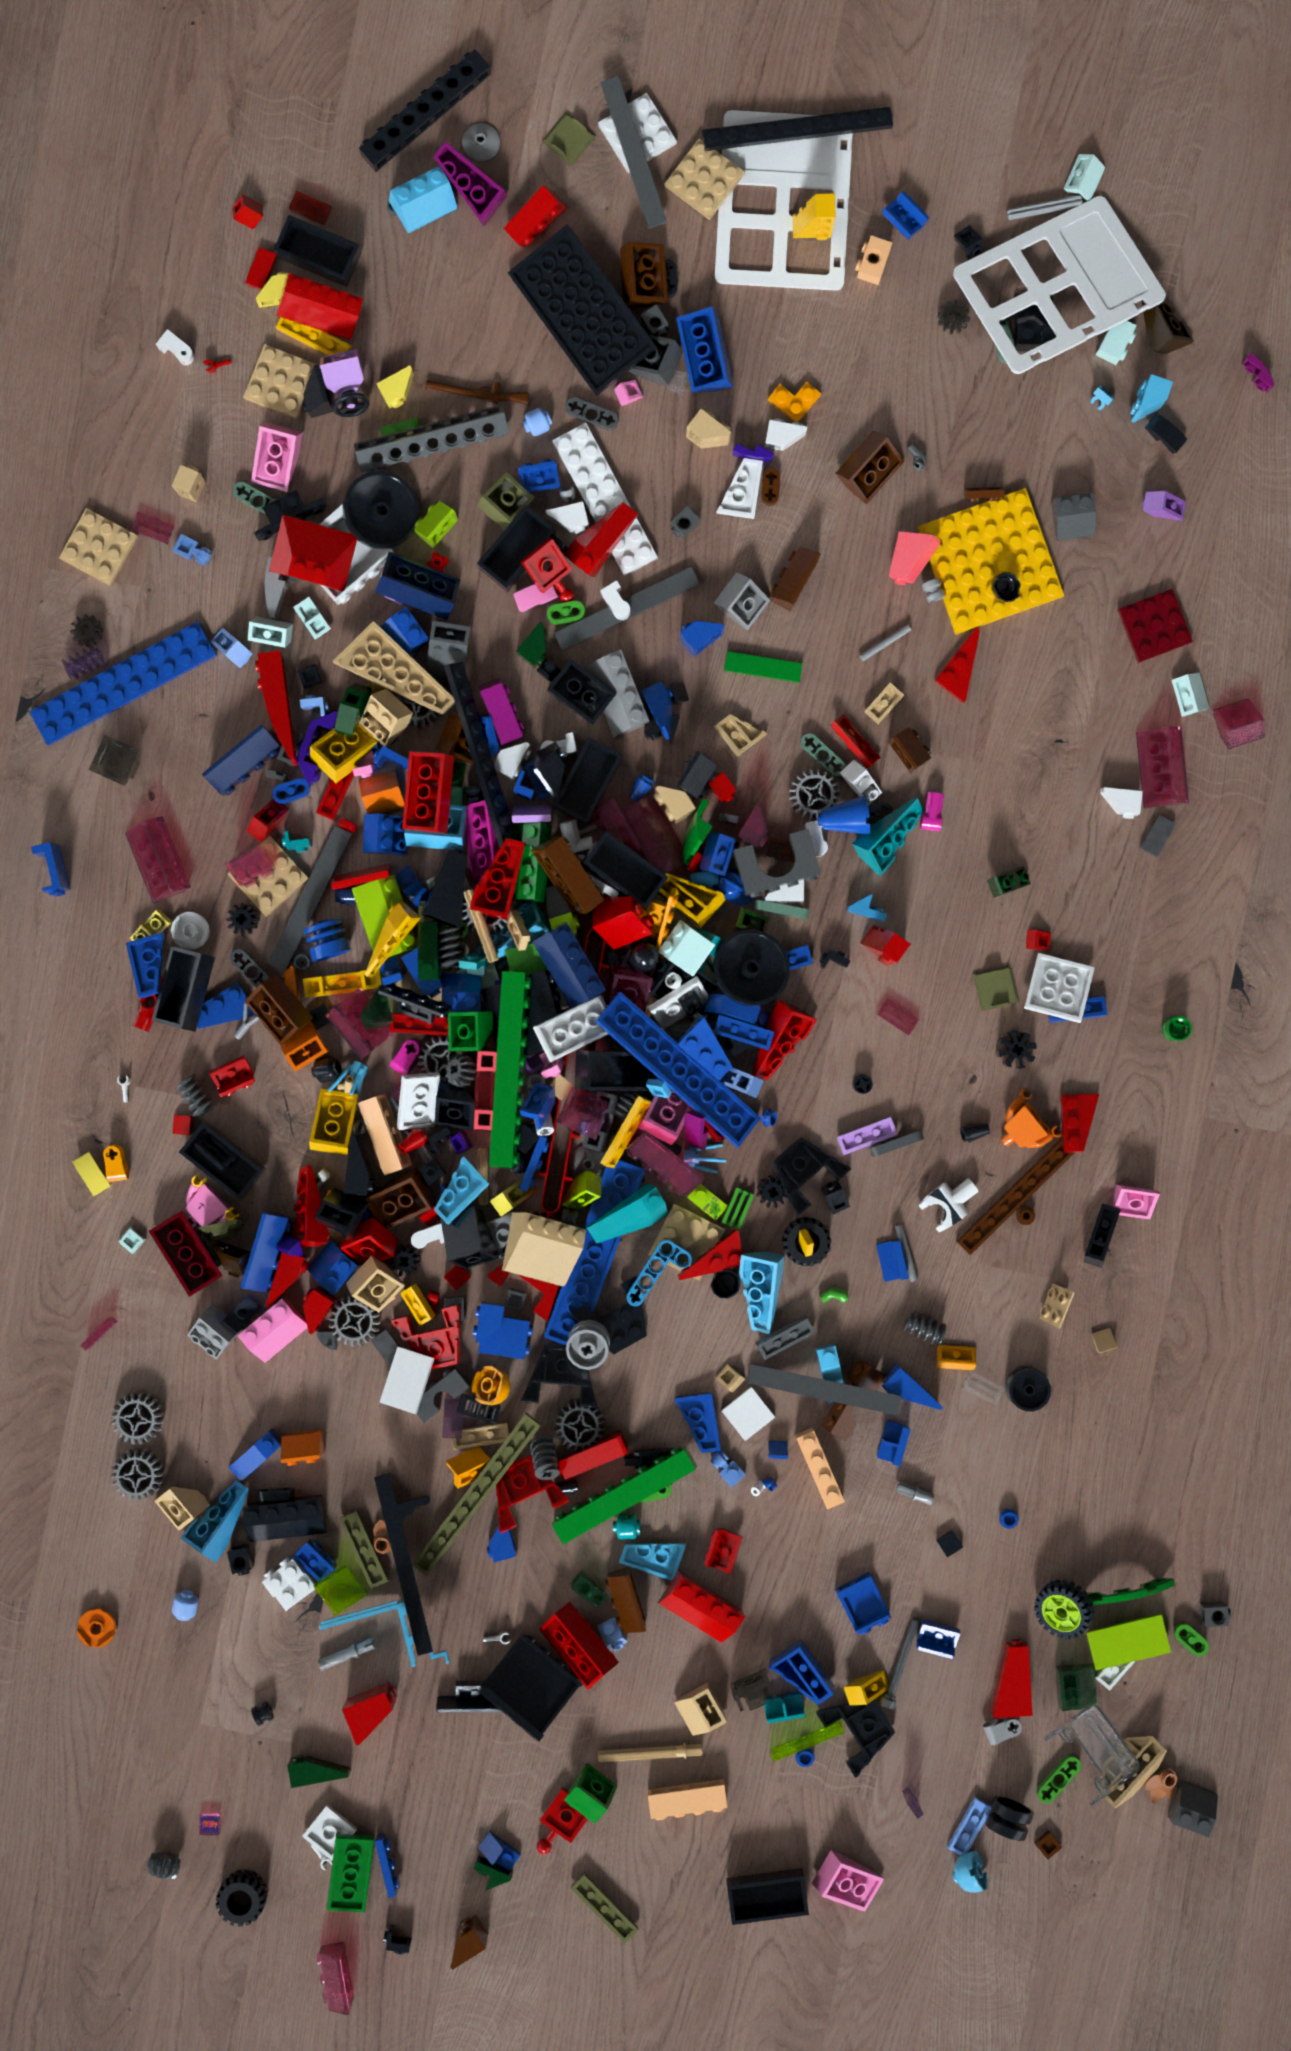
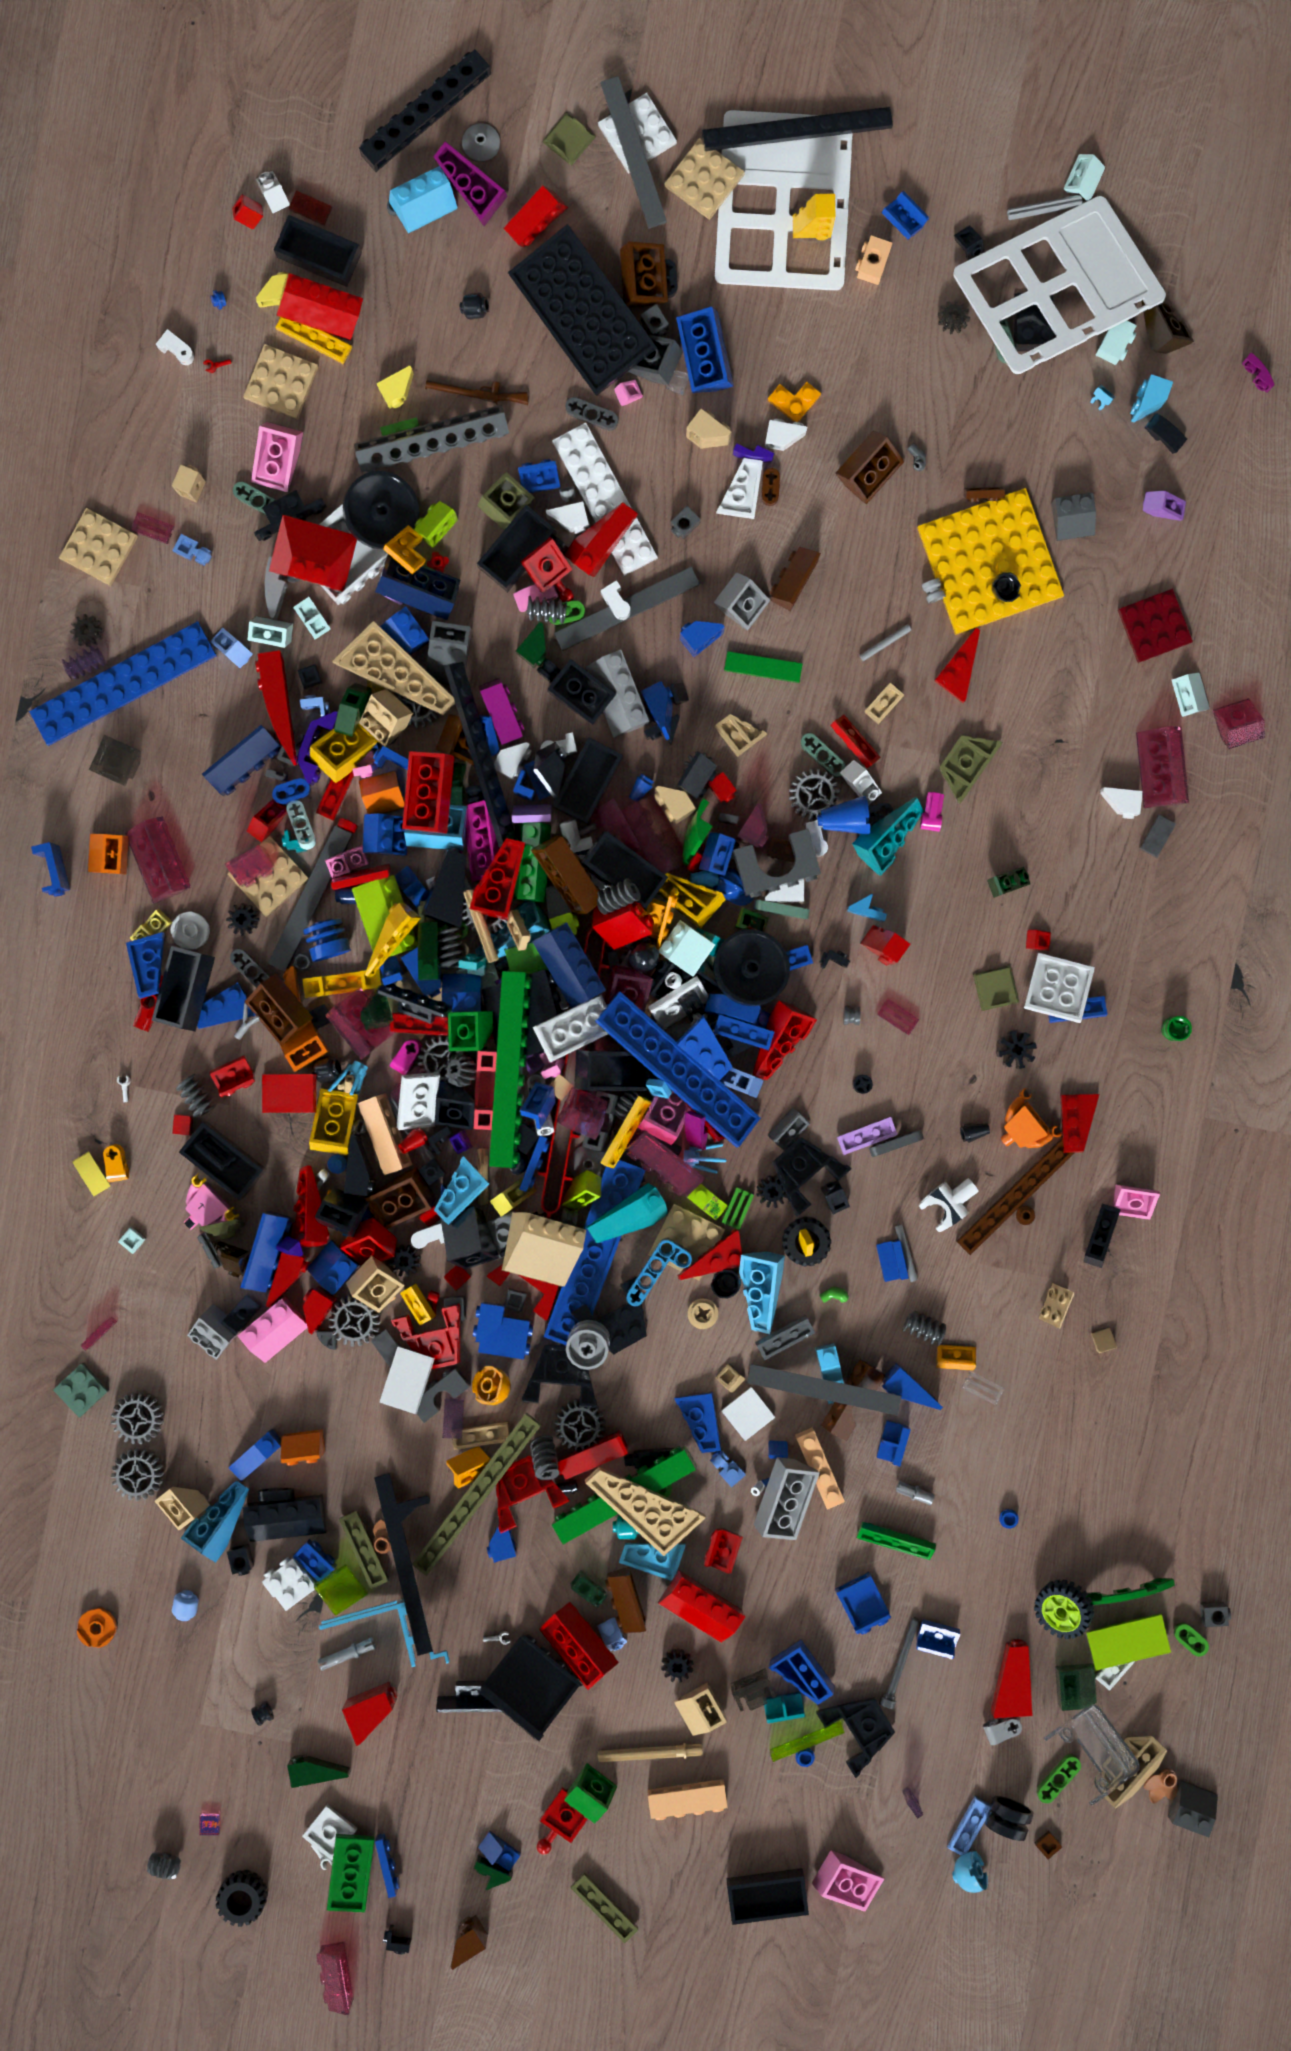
(80, 1390): none -> sand green plate
(108, 854): none -> orange slope
(185, 1253): dark red slope -> none
(218, 299): none -> blue plate
(261, 268): red tile -> none
(272, 191): none -> white slope
(288, 1093): none -> red tile
(307, 829): none -> light aqua beam
(316, 395): black slope -> none
(337, 1164): none -> blue plate
(343, 376): lavender piece -> none
(346, 861): none -> bright pink slope
(402, 549): none -> light orange plate
(474, 306): none -> black head
(492, 1415): black slope -> none
(537, 421): light blue head -> none
(546, 609): none -> dark grey piece
(617, 896): none -> dark grey piece
(652, 1515): none -> tan wing
(677, 1672): none -> black gear
(700, 1322): none -> tan gear
(769, 1117): blue plate -> none
(786, 1499): none -> light grey slope
(788, 1129): none -> dark grey slope
(851, 1015): none -> dark grey wheel
(866, 1688): yellow slope -> none
(896, 1540): none -> green plate
(910, 749): reddish brown slope -> none
(911, 556): coral slope -> none
(949, 1543): black tile -> none
(966, 763): none -> olive wing
(1039, 1387): black wheel -> none

